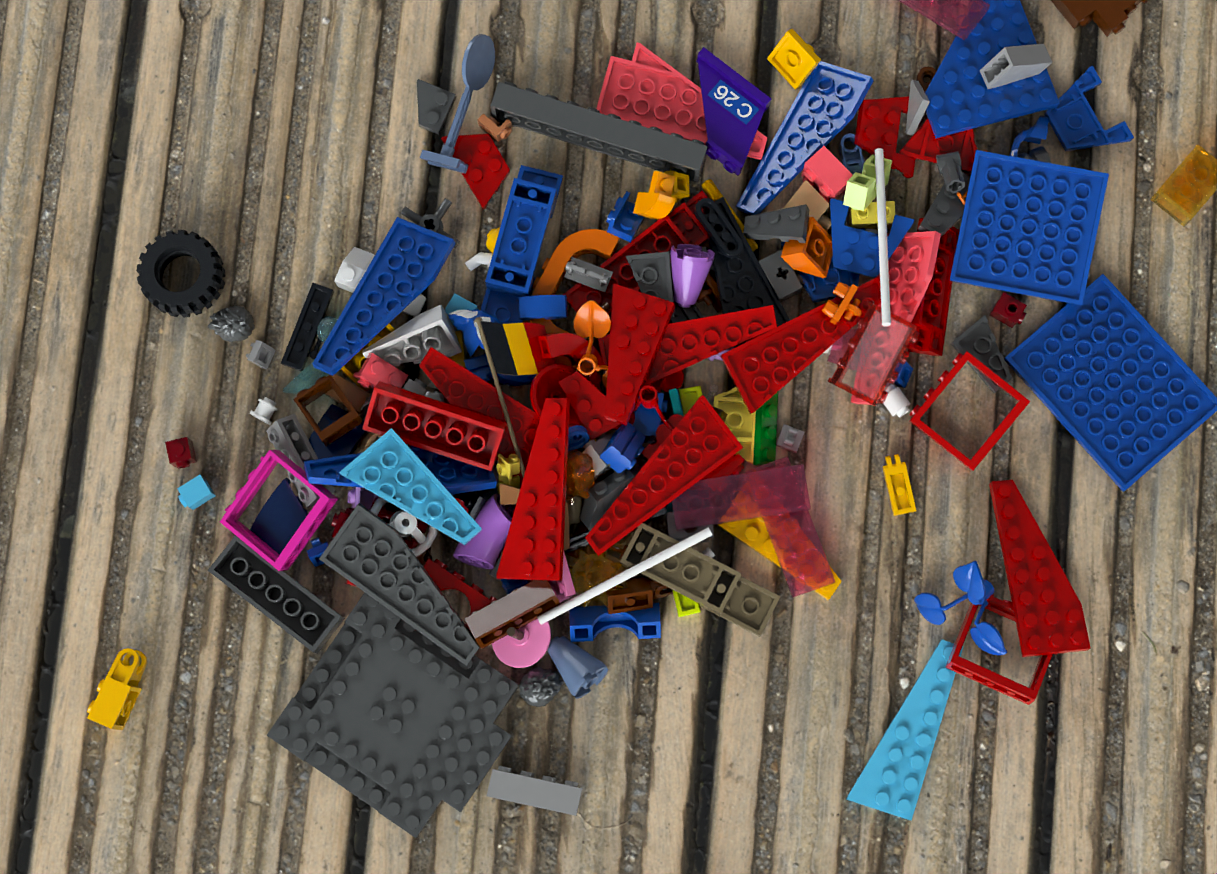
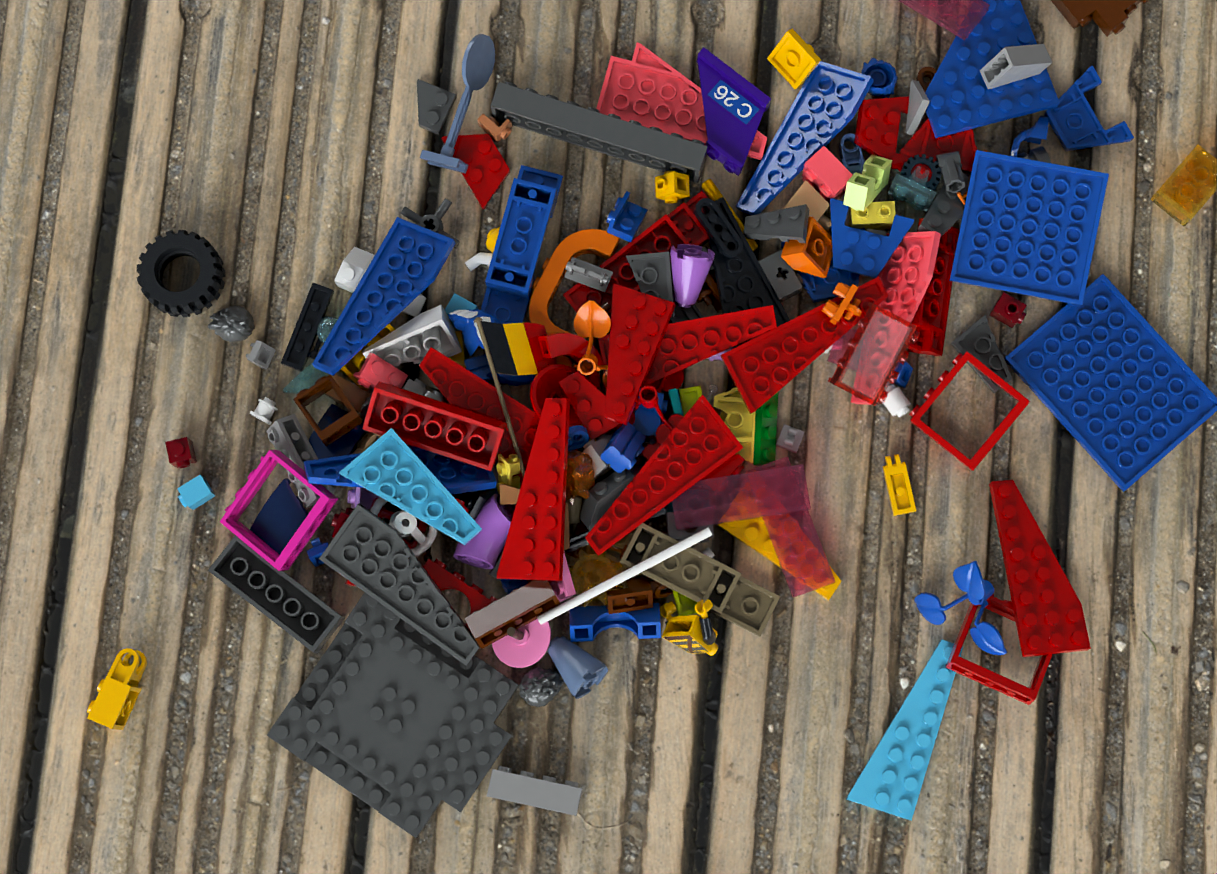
(543, 306): blue slope -> none
(658, 201): light orange brick -> none
(690, 632): none -> torso
(882, 237): white piece -> none
(883, 75): none -> blue hair
(917, 182): none -> clear light blue plate

